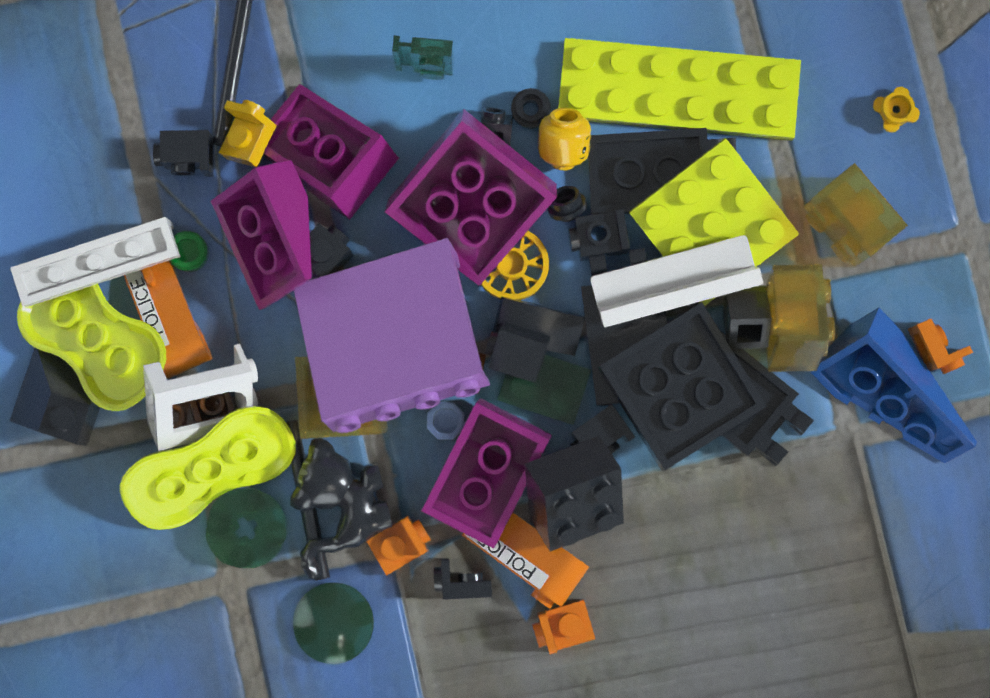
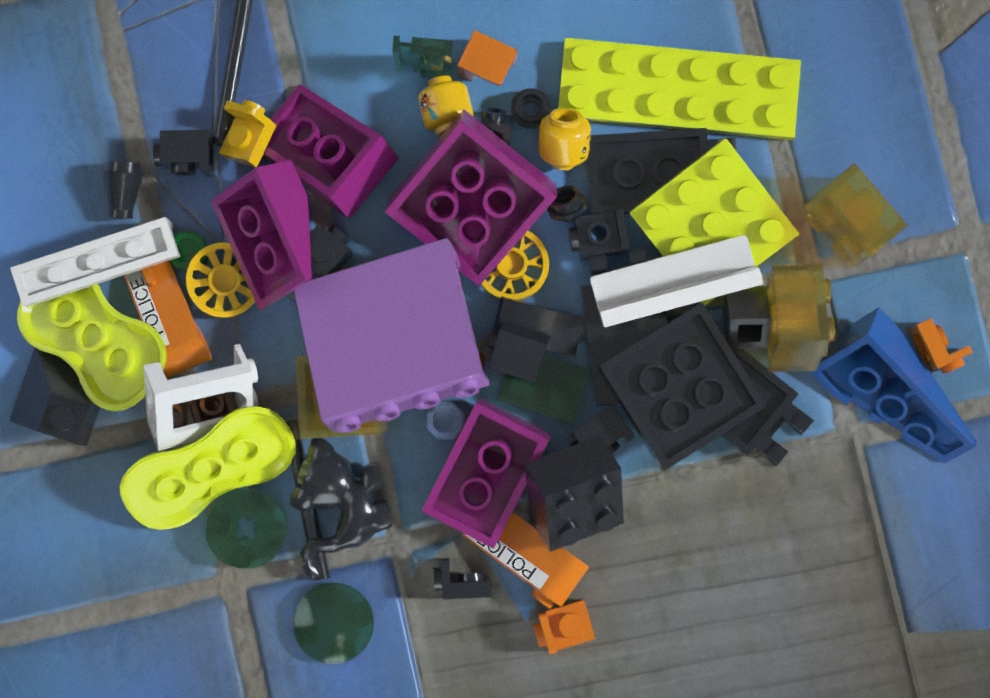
(122, 187): none -> black cone
(221, 279): none -> yellow wheel
(399, 544): orange bracket -> none
(443, 103): none -> yellow head
(486, 59): none -> orange panel
(900, 98): yellow plate -> none

